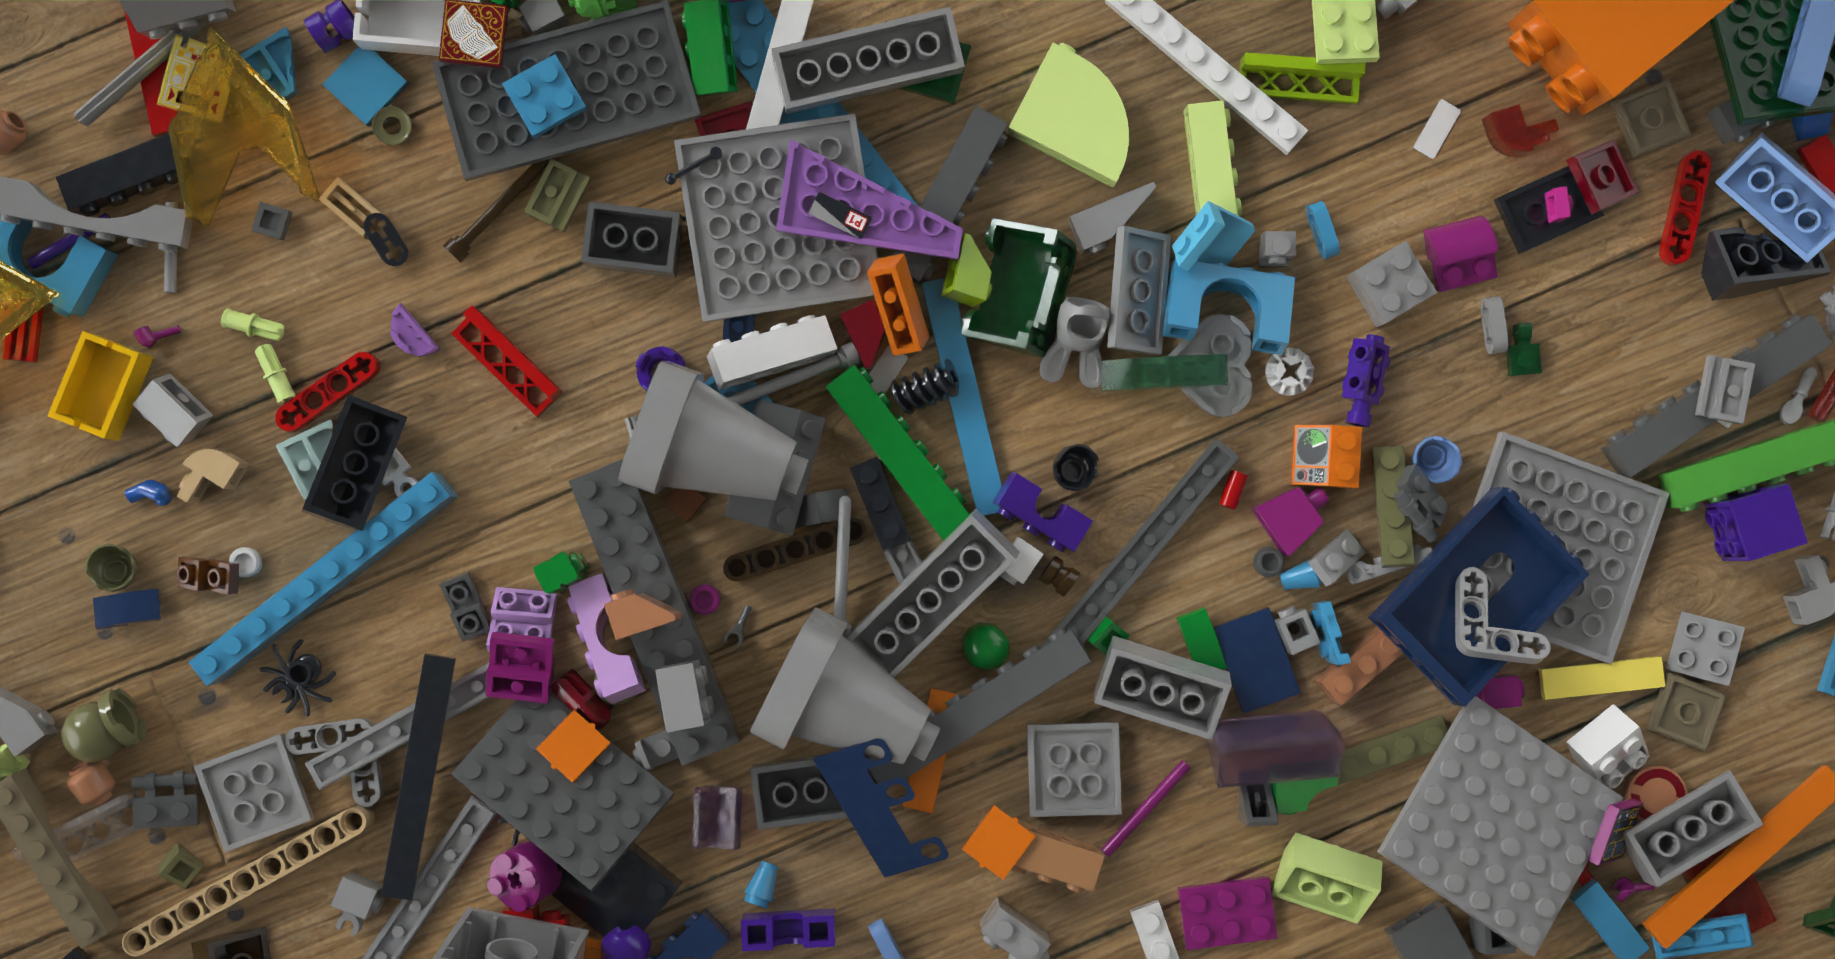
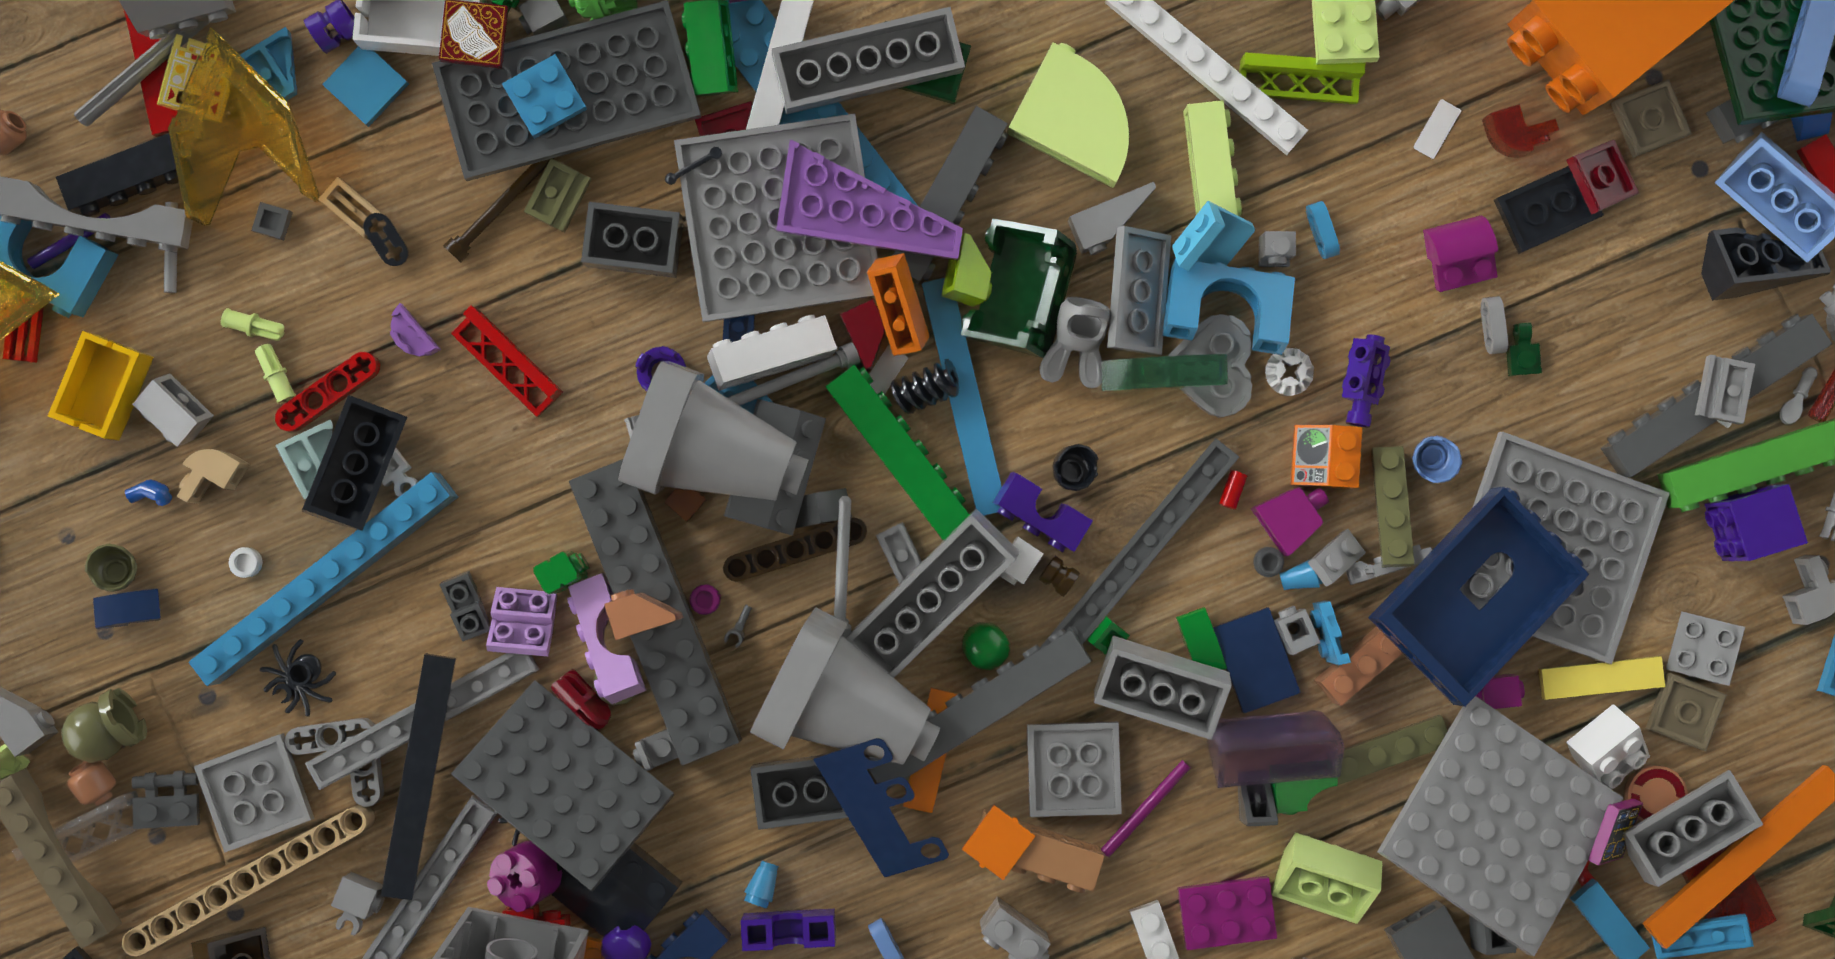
(148, 338): magenta hand -> none
(179, 866): olive slope -> none
(208, 574): reddish brown slope -> none
(391, 112): olive piece -> none
(520, 667): magenta brick -> none
(573, 746): orange piece -> none
(684, 695): light grey brick -> none
(717, 817): bracket -> none
(840, 215): sticker -> none
(880, 504): black plate -> none
(1391, 284): light grey brick -> none
(1420, 502): dark grey plate -> none
(1486, 635): light grey beam -> none
(1558, 204): dark pink plate -> none
(1627, 887): magenta hand -> none
(1680, 206): red beam -> none

